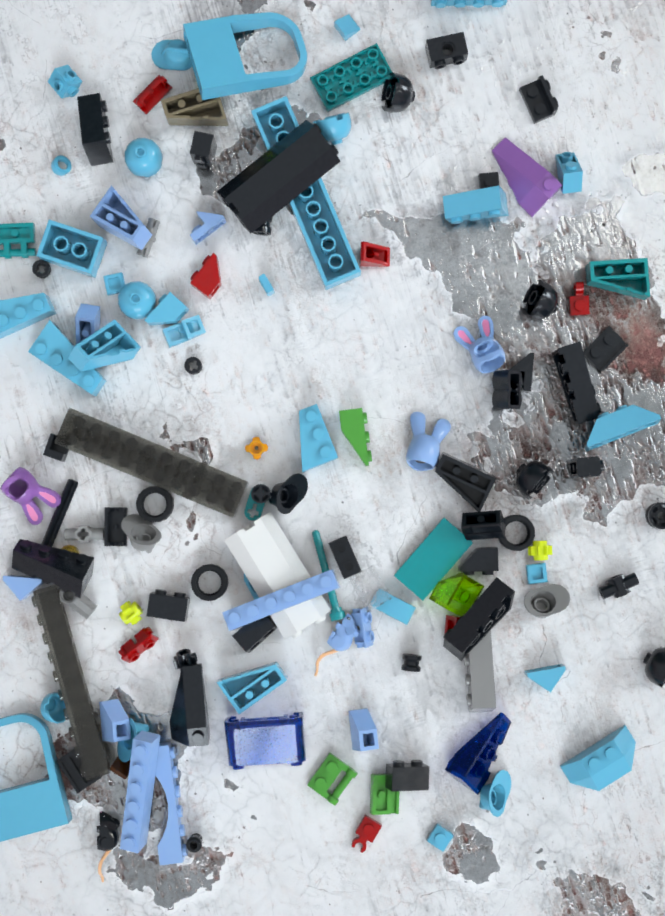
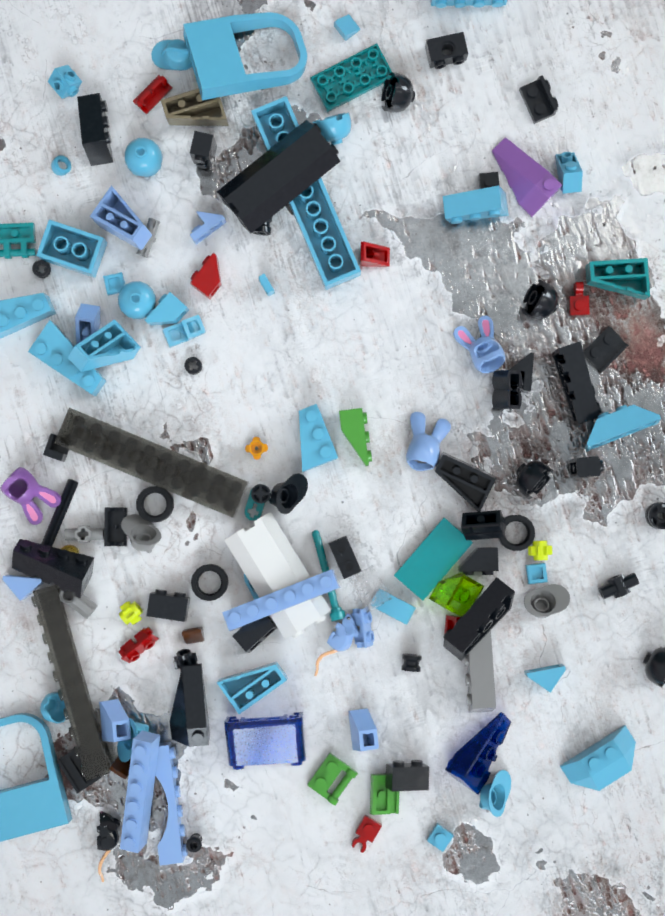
(193, 635): none -> reddish brown slope

